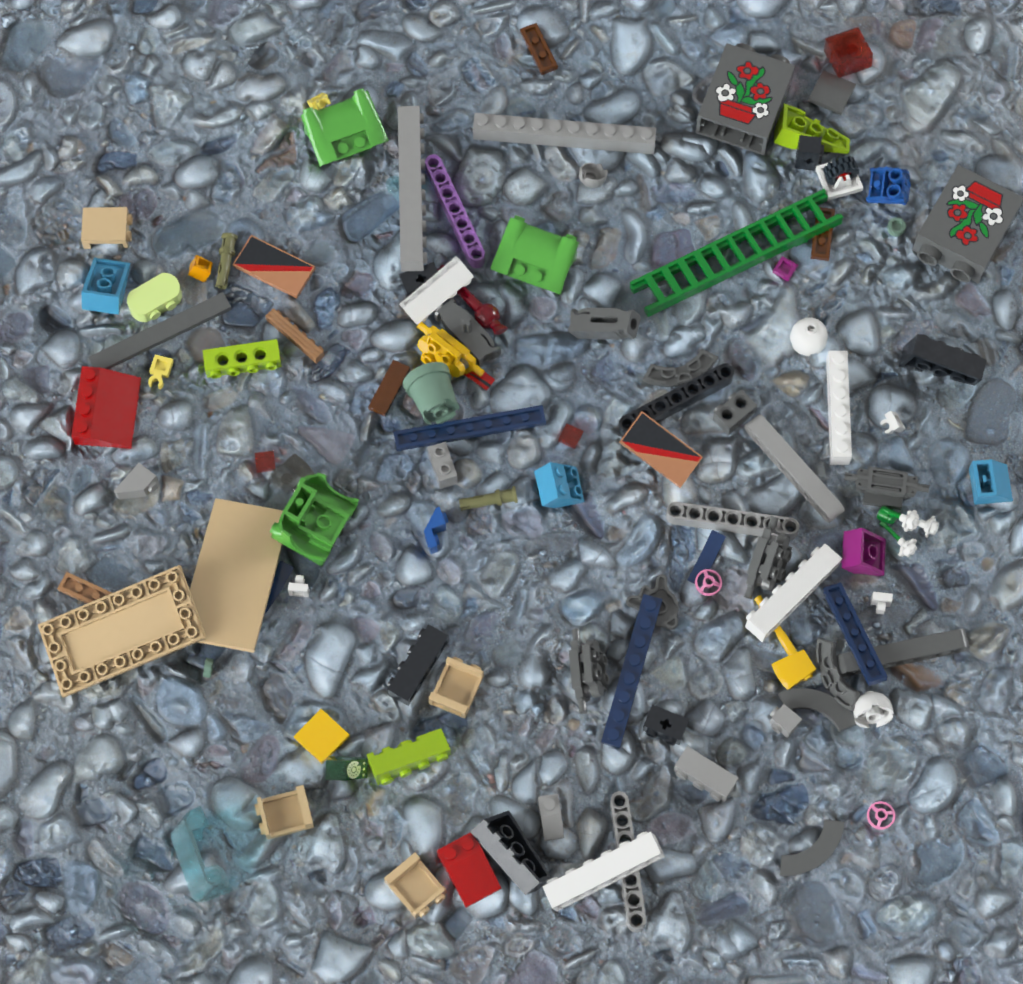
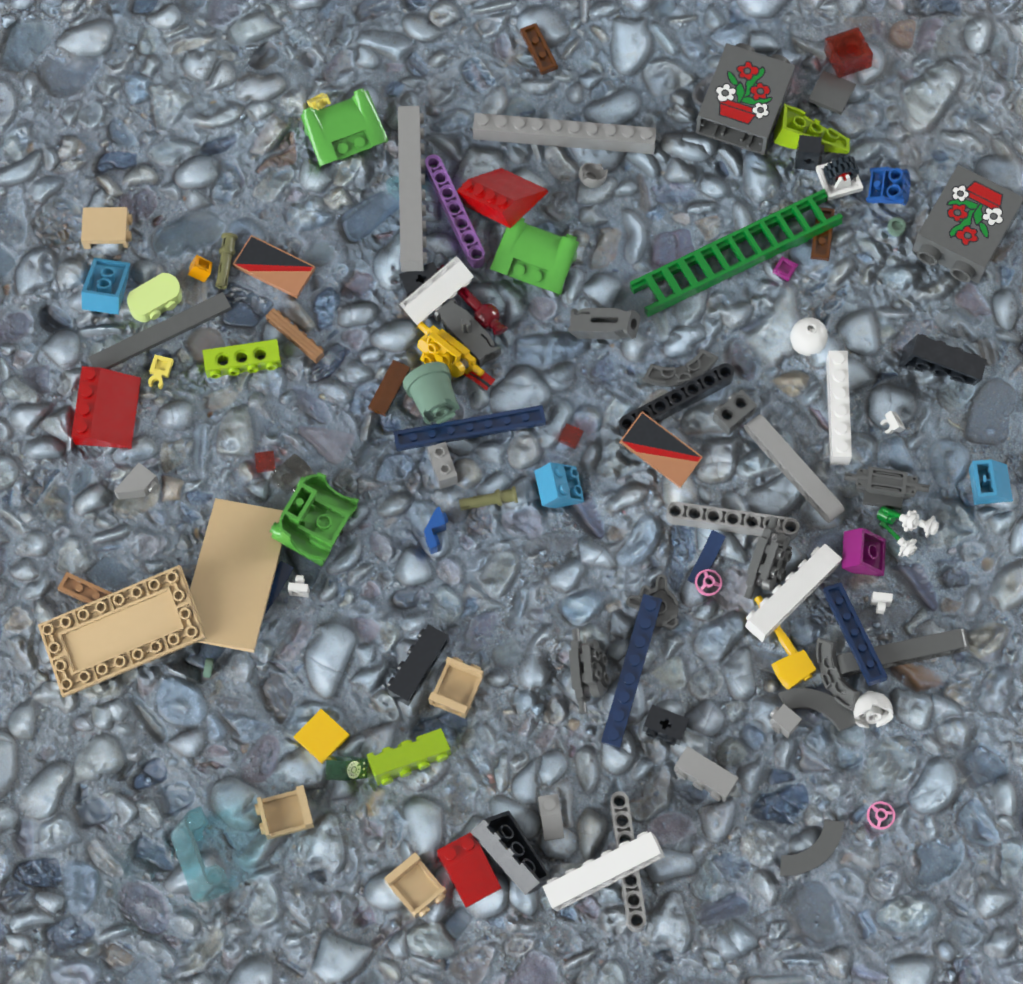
(501, 196): none -> red slope

